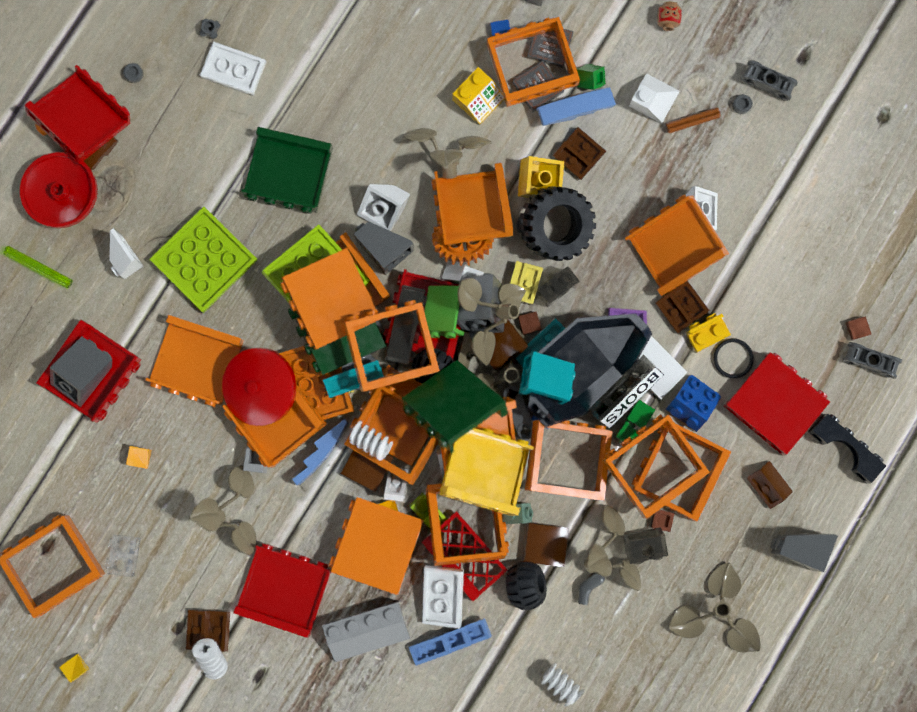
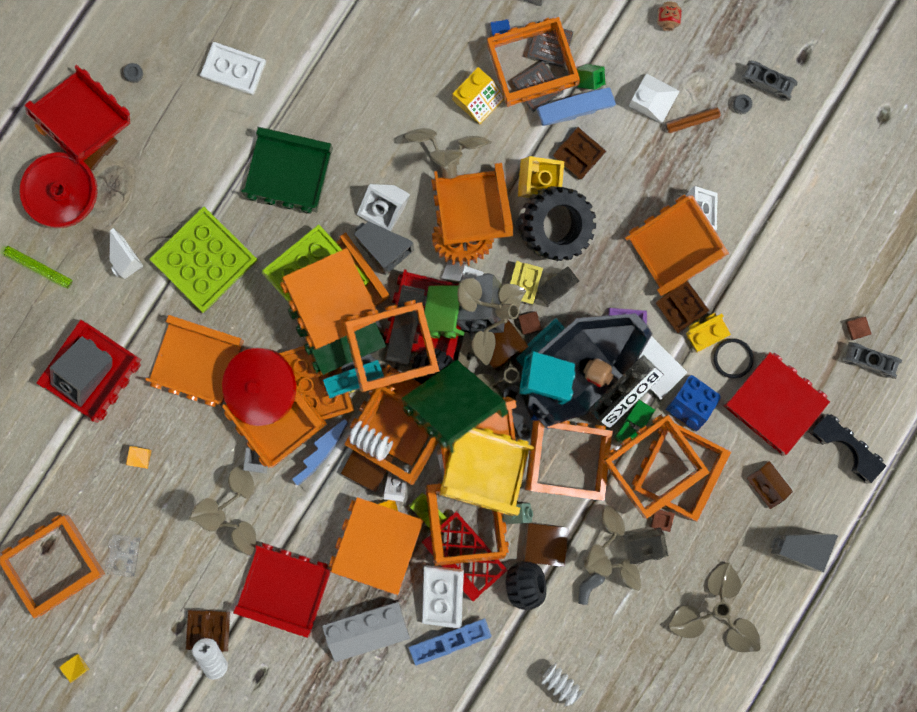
(206, 23): dark grey plate -> none
(598, 372): none -> medium nougat head

